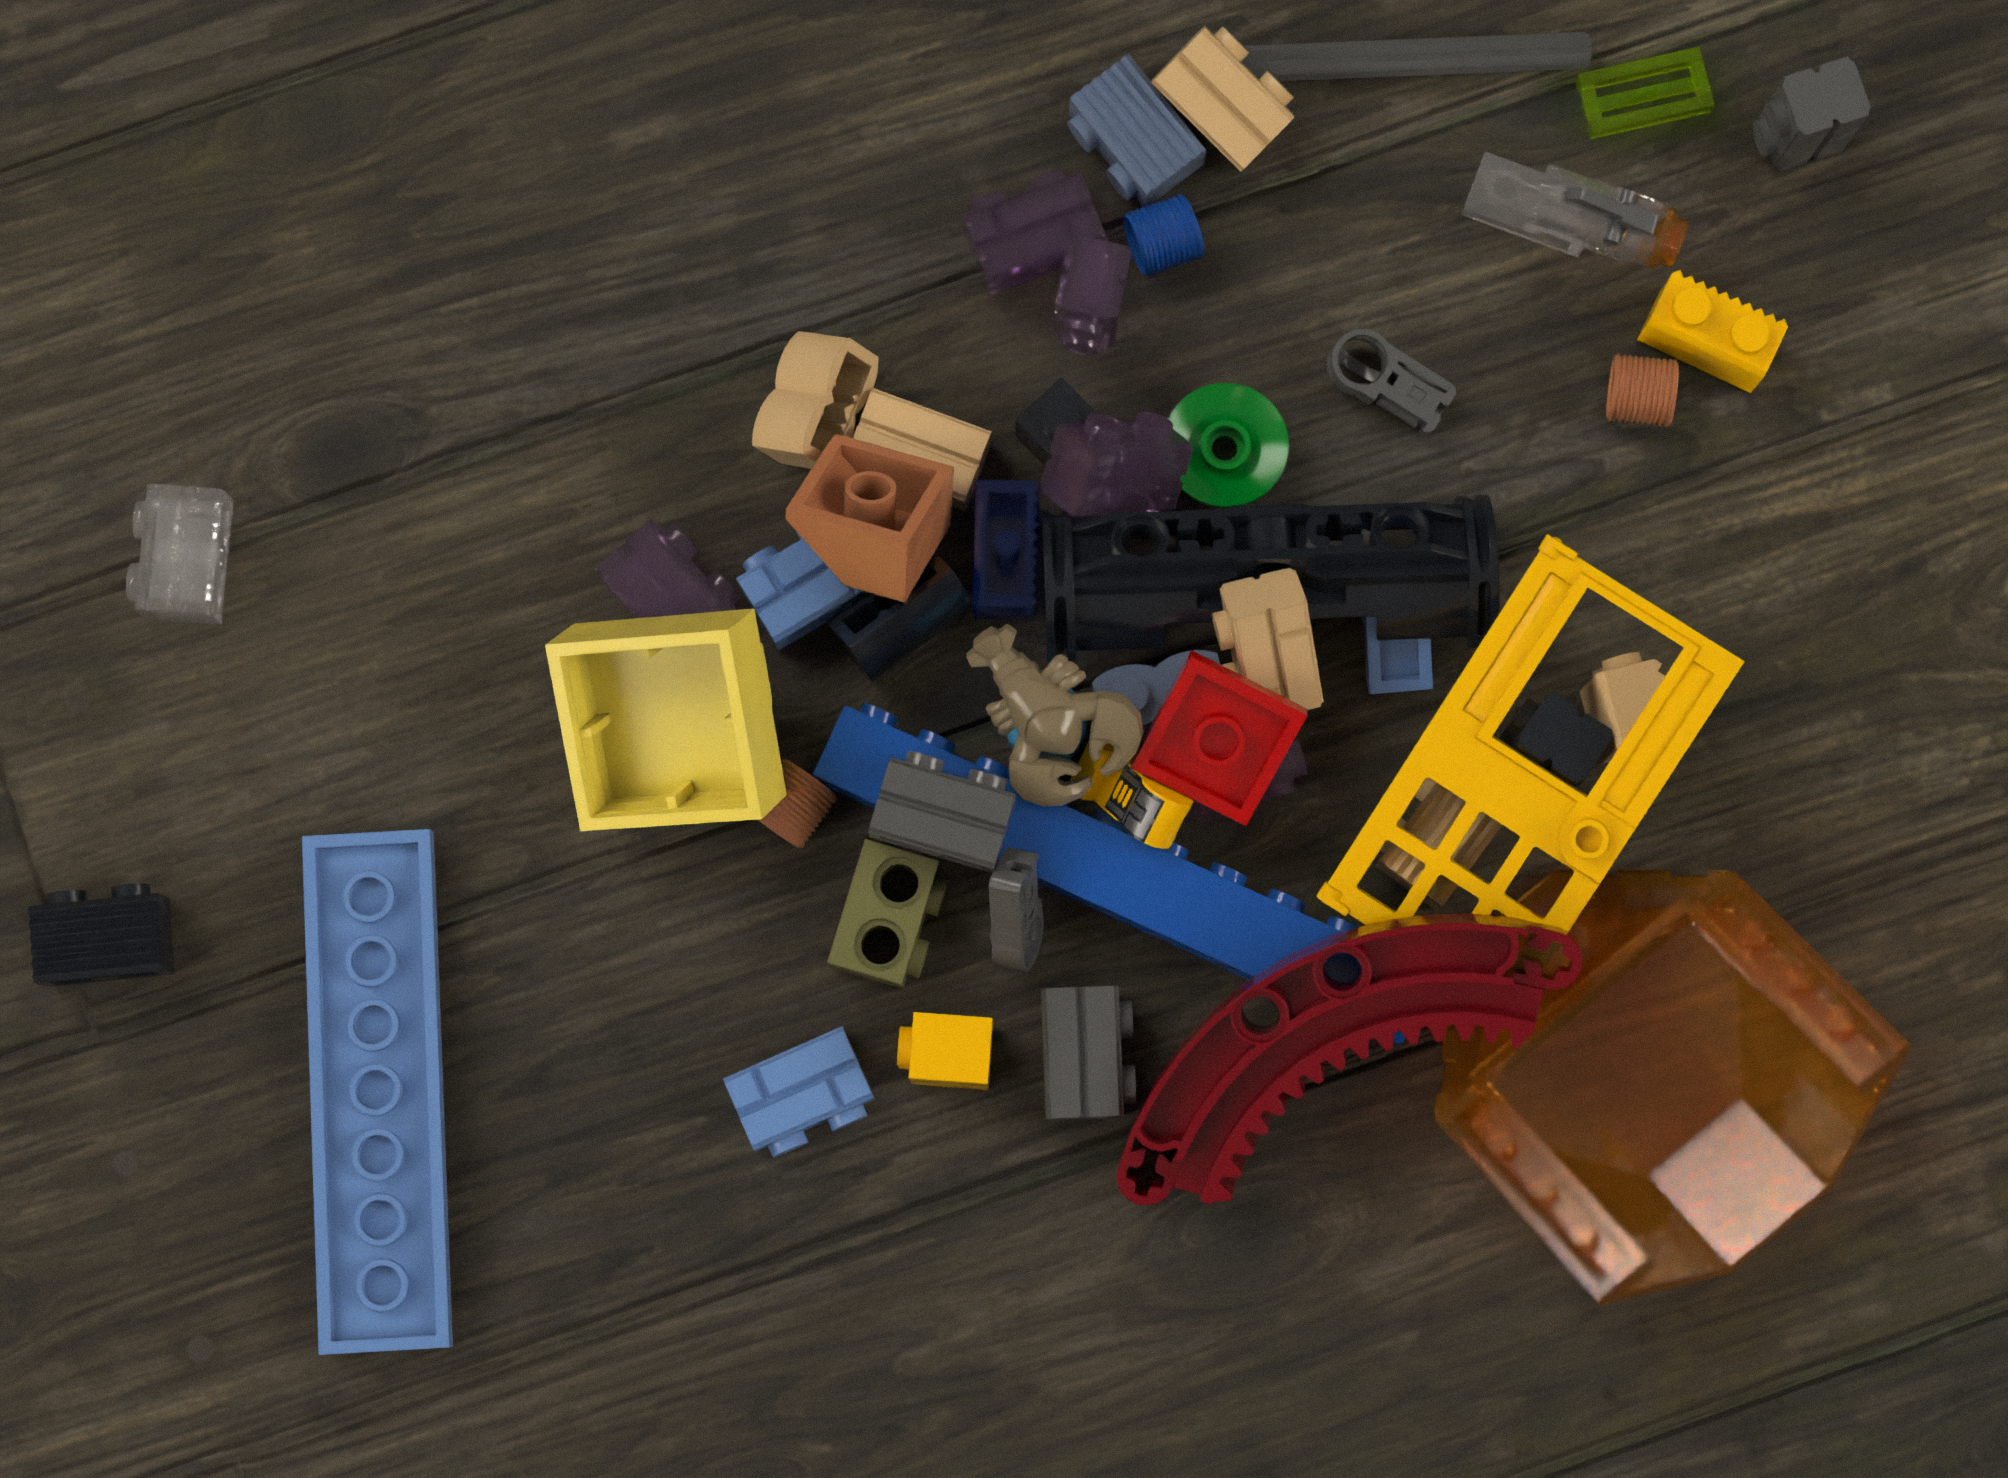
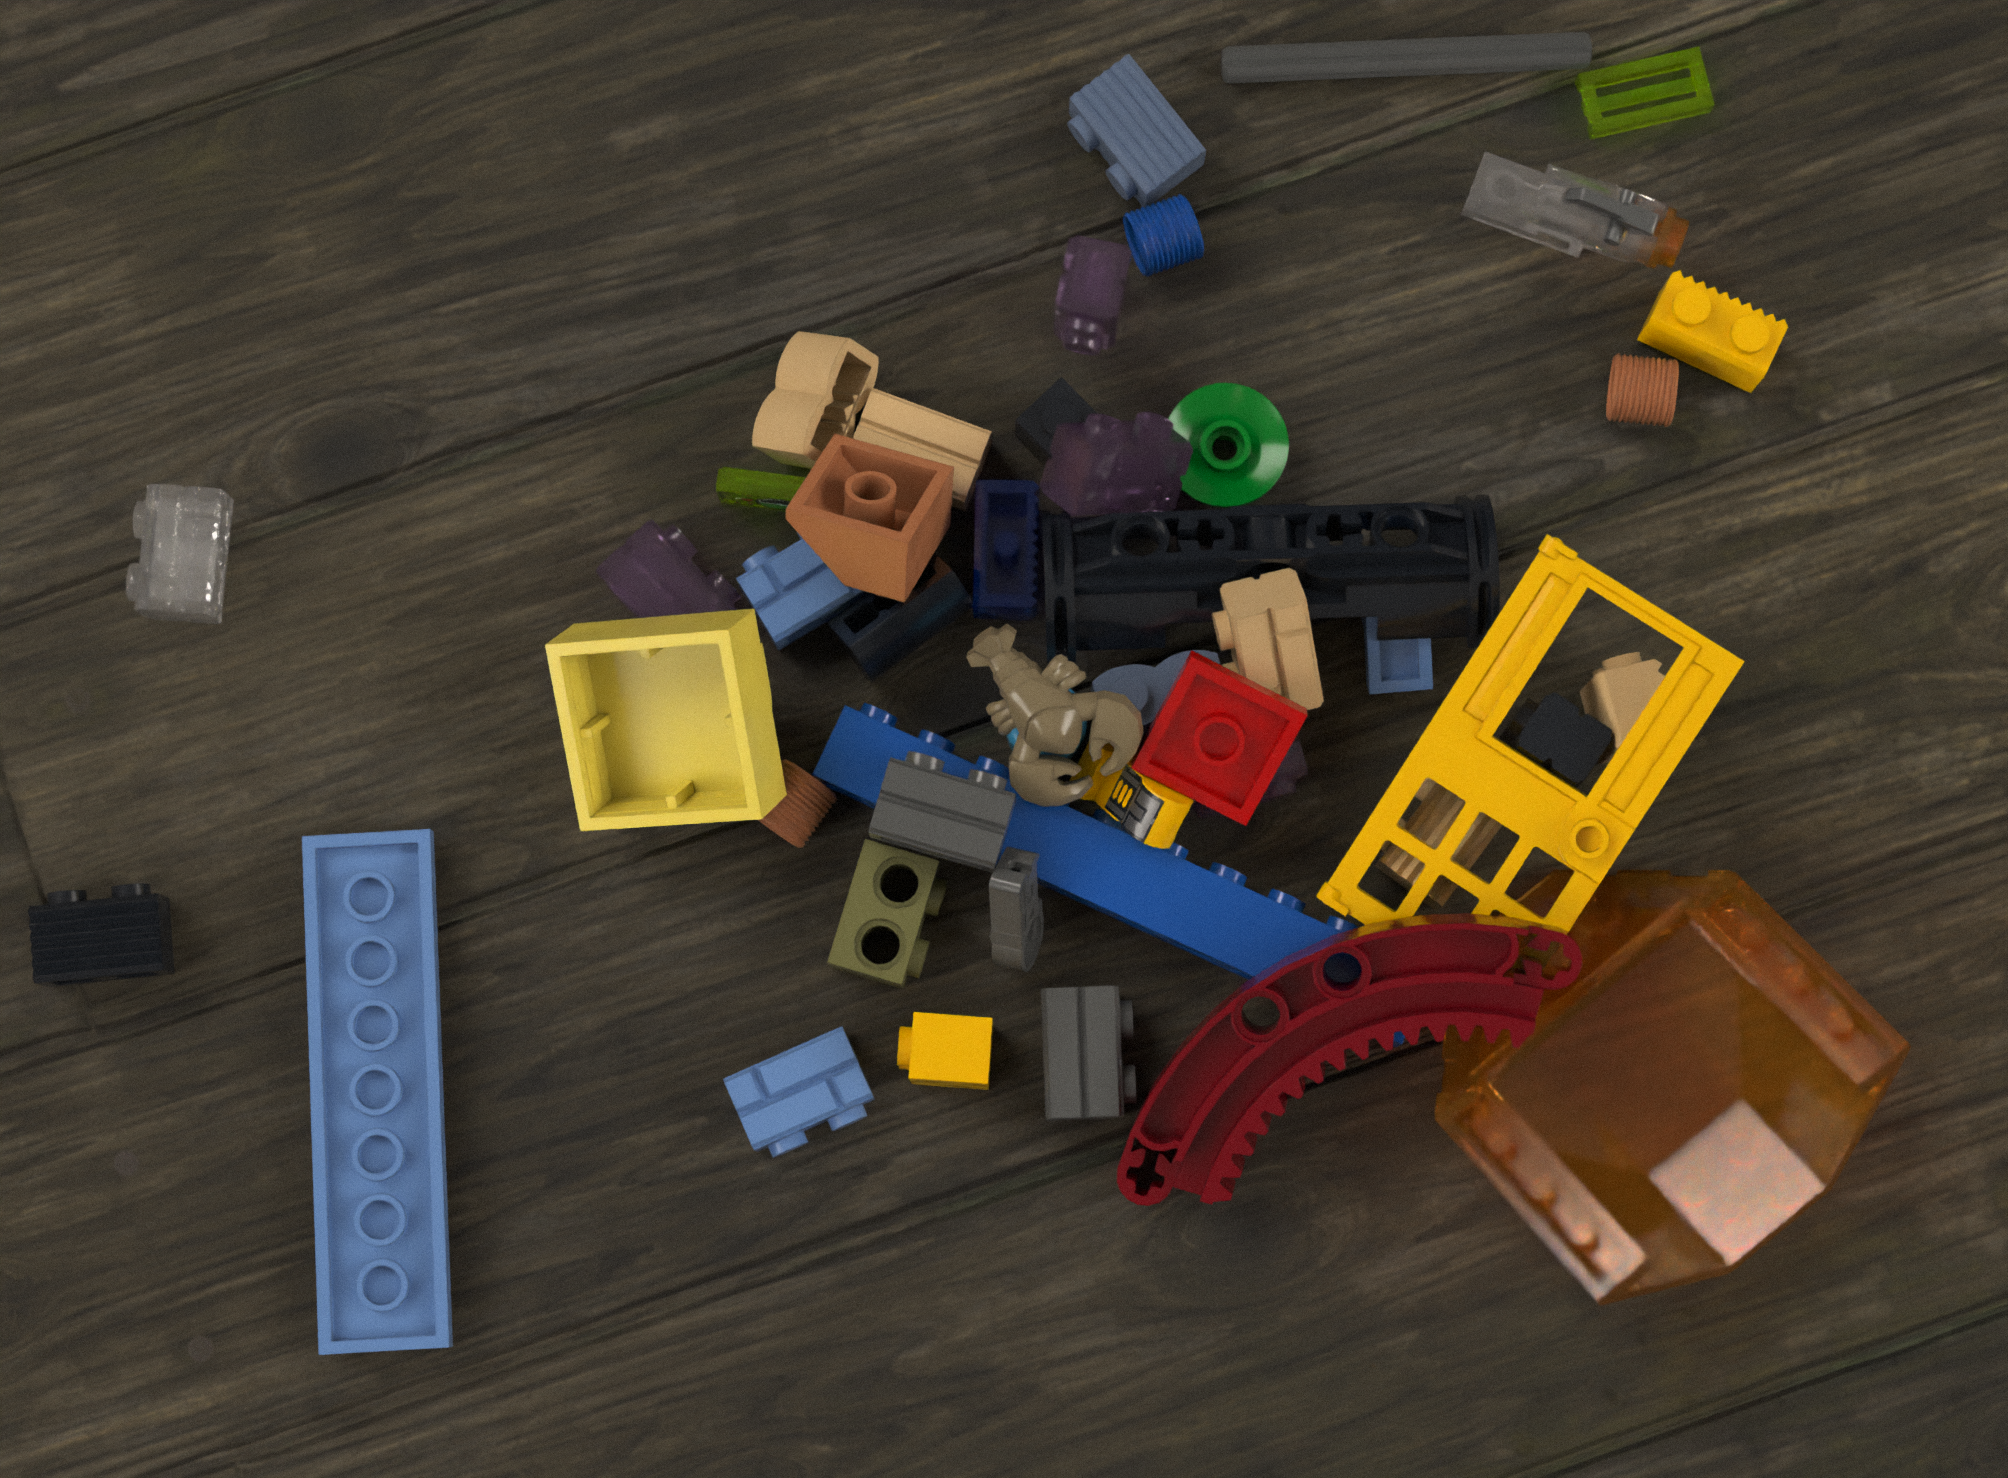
(756, 488): none -> clear neon green tile
(1029, 233): clear purple brick -> none
(1224, 96): tan brick -> none
(1401, 385): dark grey piece -> none
(1812, 114): dark grey brick -> none

